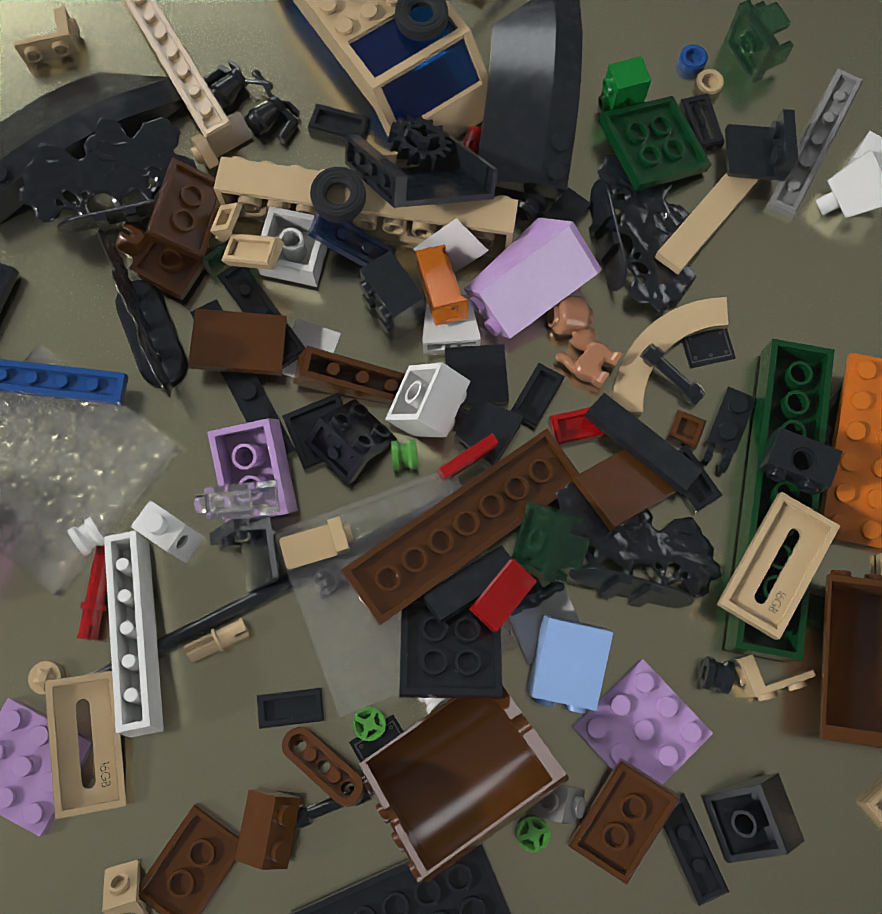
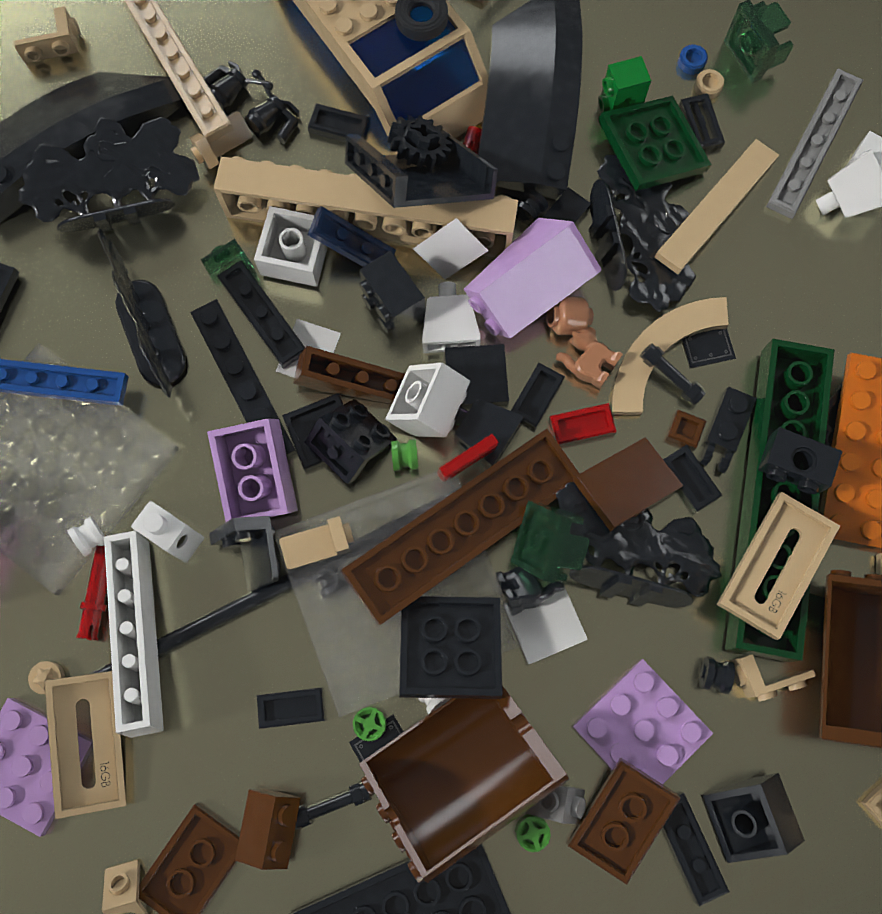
(157, 263): reddish brown plate -> none
(184, 210): reddish brown tile -> none
(216, 640): tan axle -> none
(224, 223): tan slope -> none
(238, 342): reddish brown tile -> none
(238, 500): clear torso -> none
(253, 251): tan tile -> none
(310, 762): reddish brown plate -> none
(338, 176): black tyre -> none
(440, 286): orange window -> none
(465, 586): black tile -> none
(503, 595): red tile -> none
(569, 663): light blue brick -> none
(643, 443): black tile -> none
(762, 151): black bracket -> none

